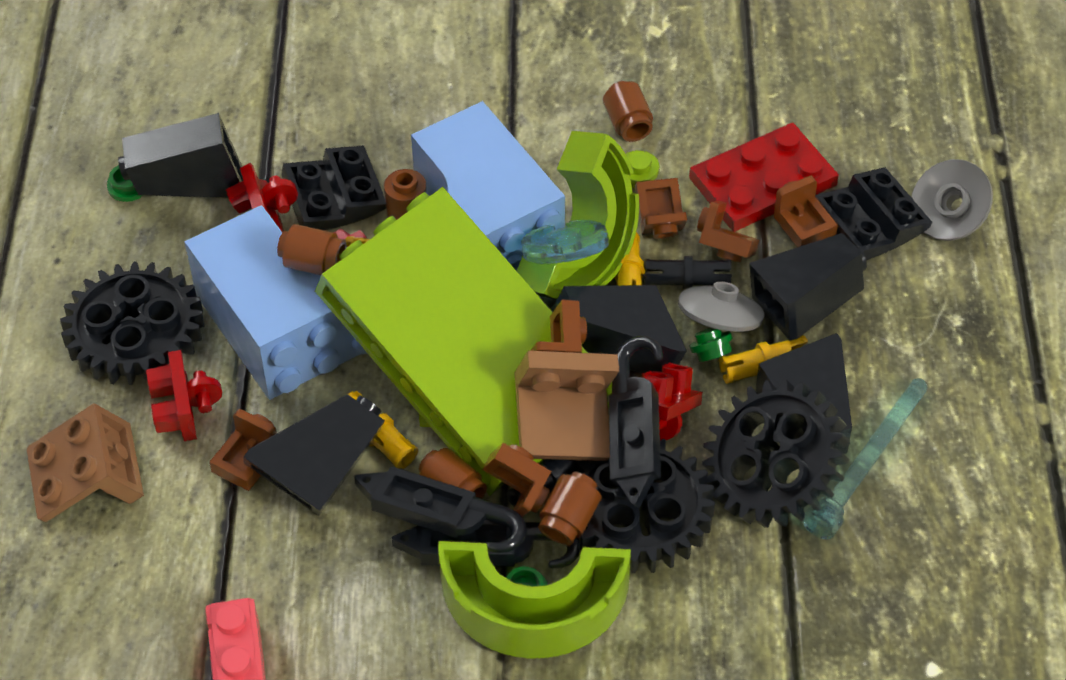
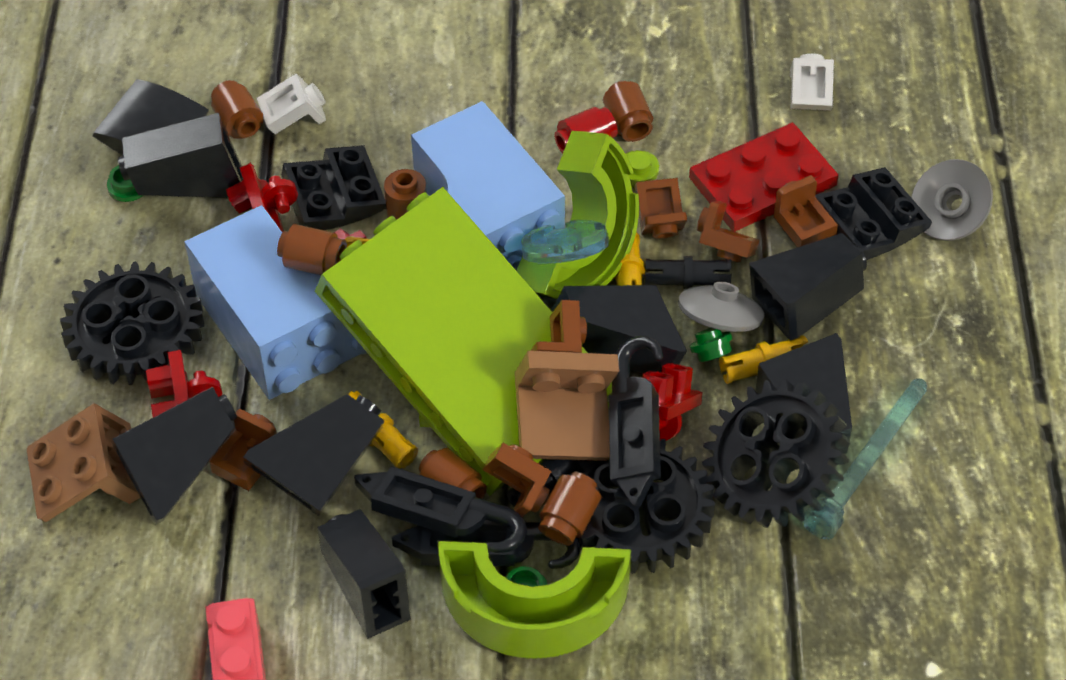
(144, 109): none -> black slope
(174, 449): none -> black slope
(237, 109): none -> dark orange brick
(291, 102): none -> white bracket
(366, 572): none -> black slope
(589, 120): none -> red brick
(812, 82): none -> white bracket

